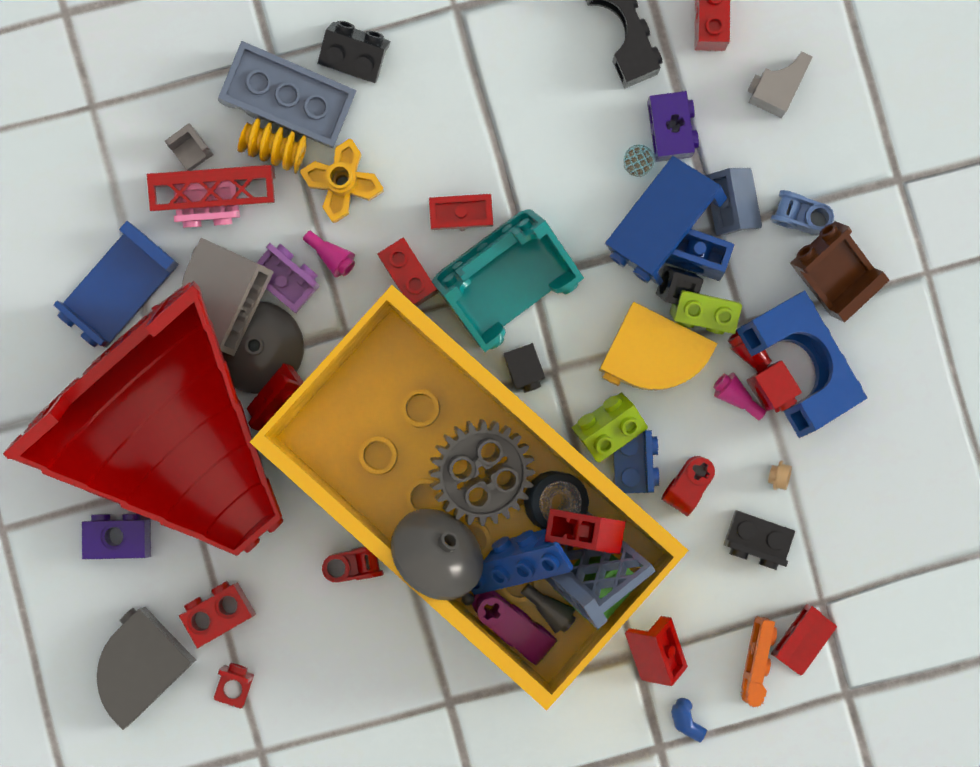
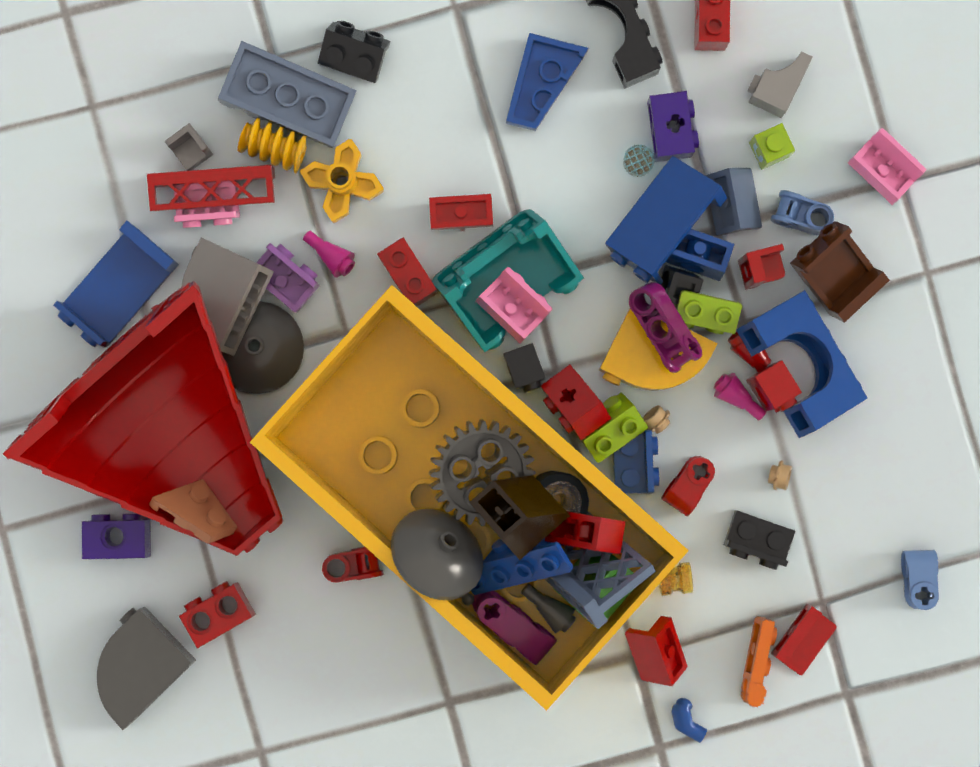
(196, 510): none -> nougat wing
(237, 673): red bracket -> none
(273, 396): red bracket -> none
(514, 304): none -> bright pink bracket
(519, 512): none -> dark brown slope
(541, 78): none -> blue wing
(575, 402): none -> red brick
(657, 419): none -> tan plate
(666, 343): none -> magenta piece
(683, 583): none -> clear yellow wheel
(762, 266): none -> red panel
(772, 146): none -> lime brick
(887, 166): none -> bright pink bracket
(919, 574): none -> medium blue piece

